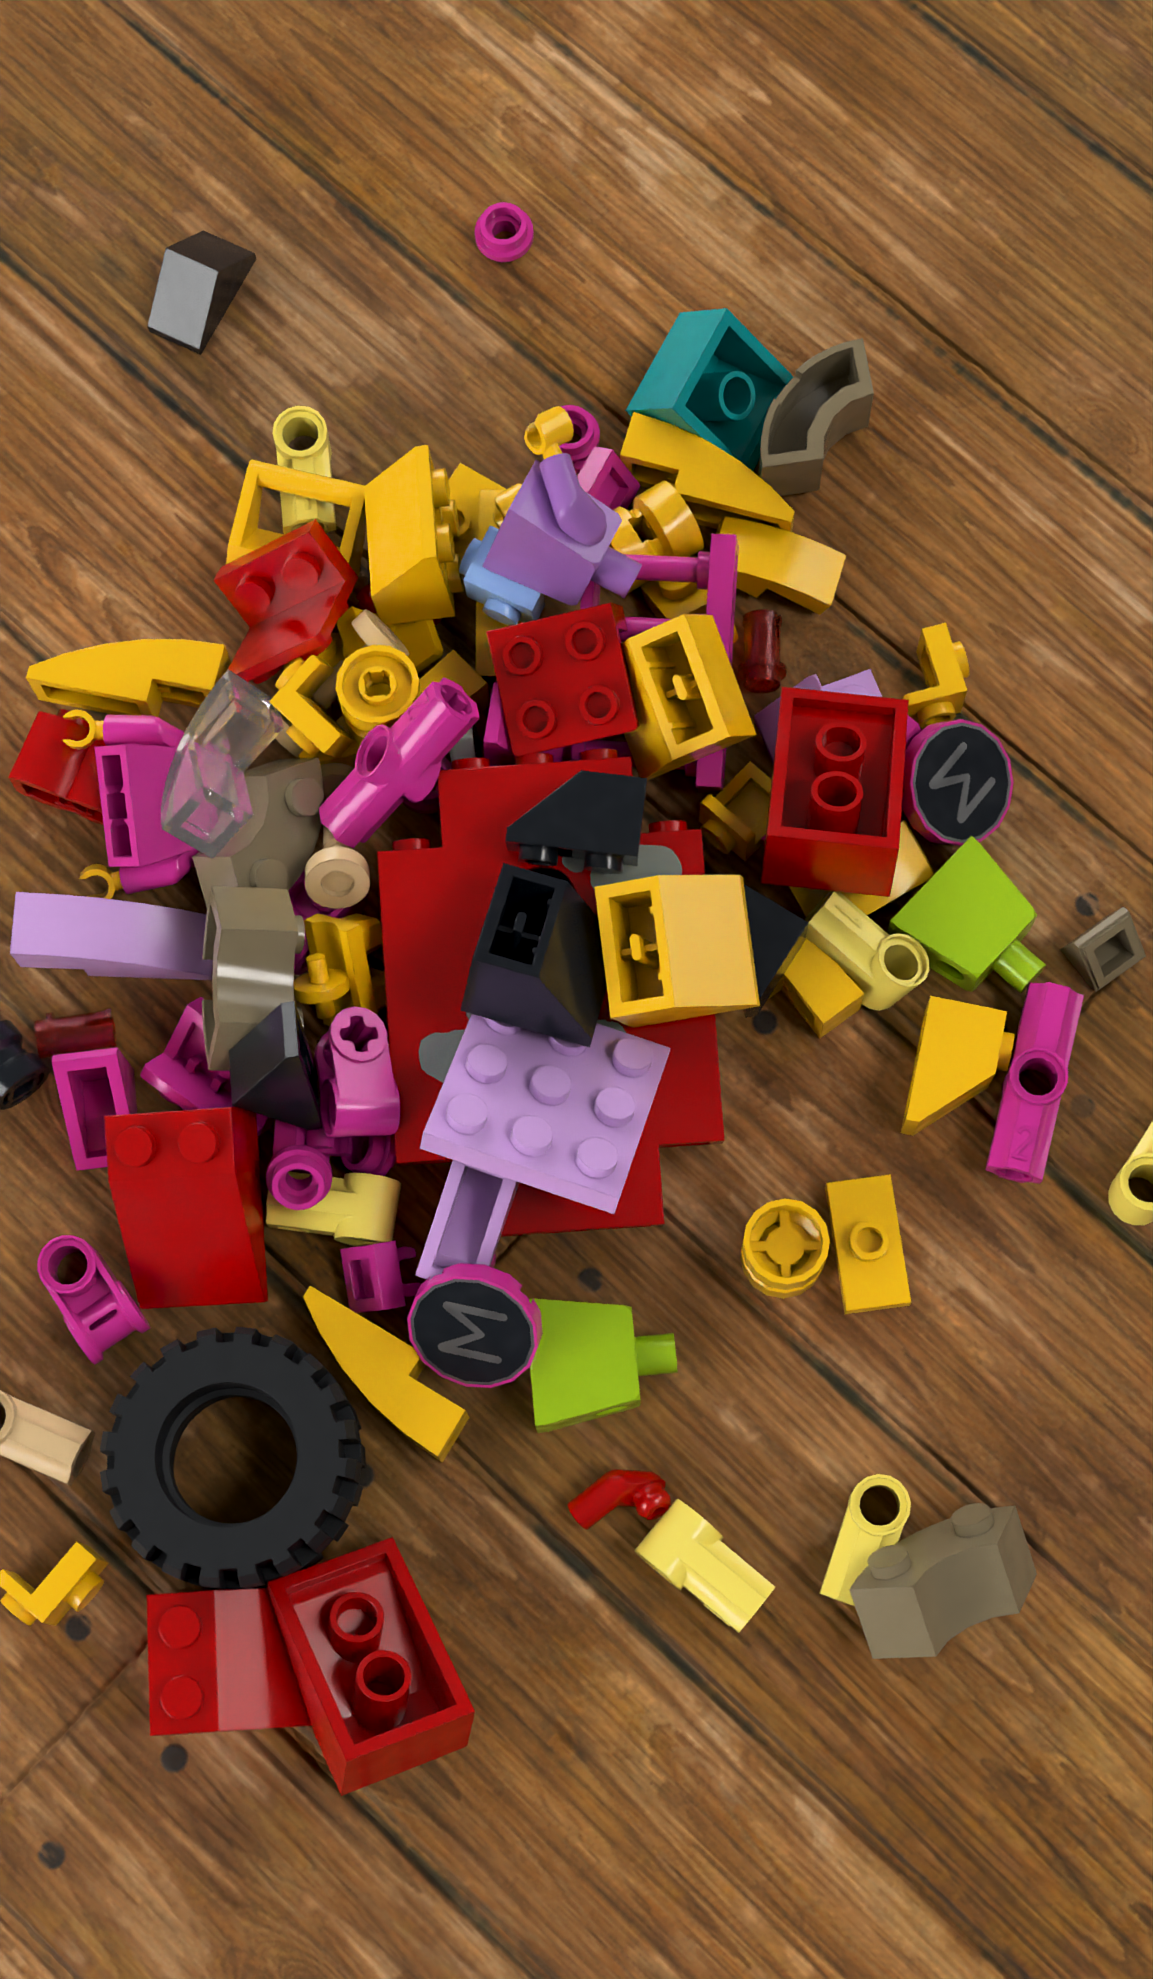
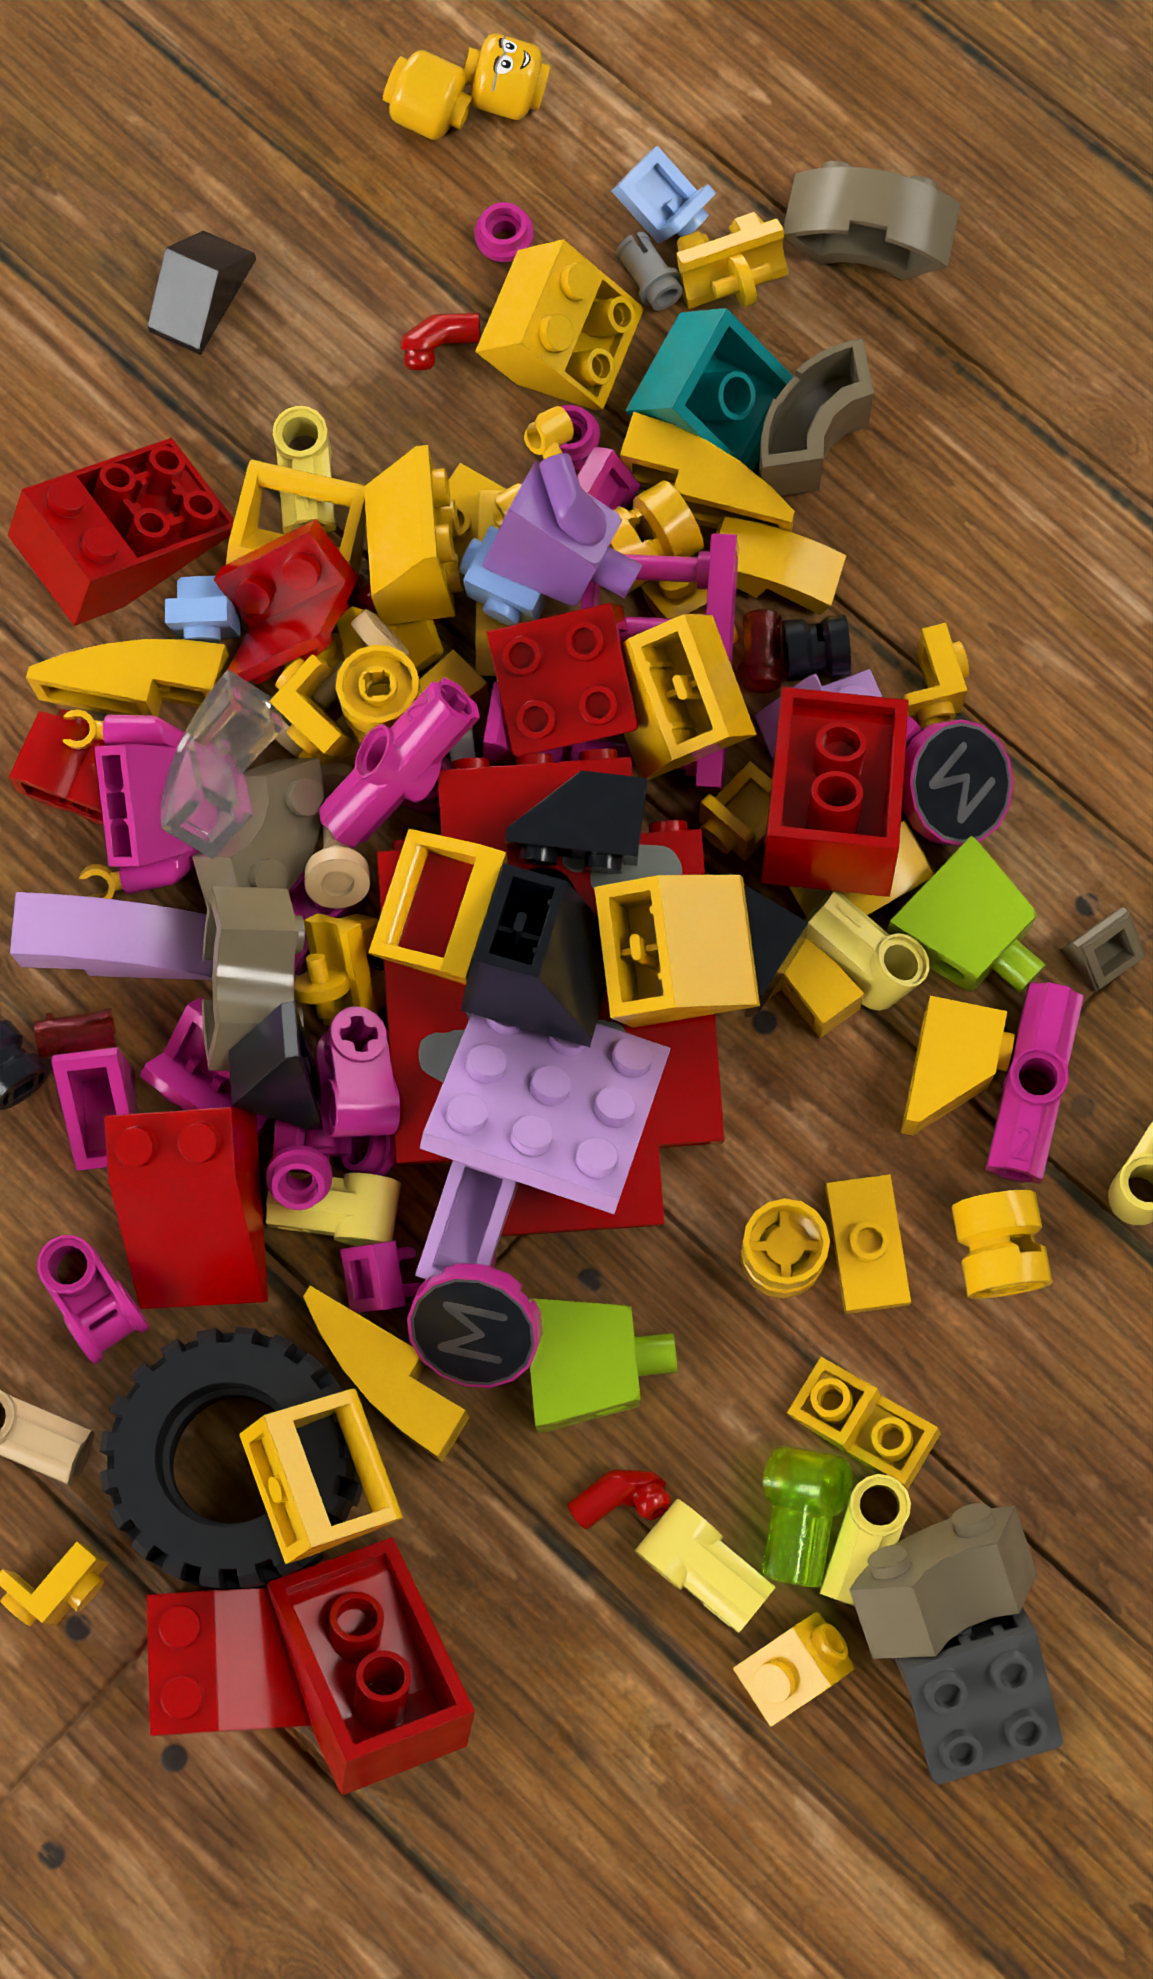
(117, 528): none -> red slope
(201, 611): none -> light blue bracket
(289, 1485): none -> yellow tile
(427, 94): none -> yellow head
(435, 331): none -> red arm
(471, 915): none -> yellow tile
(506, 76): none -> yellow head
(560, 326): none -> yellow slope
(656, 281): none -> light grey pin
(662, 197): none -> light blue bracket
(731, 263): none -> yellow hips
(795, 1667): none -> yellow bracket
(805, 1496): none -> clear neon green piece
(816, 647): none -> black wheel
(863, 1422): none -> yellow slope
(871, 219): none -> dark tan brick
(982, 1699): none -> dark grey bracket
(1001, 1244): none -> yellow wheel

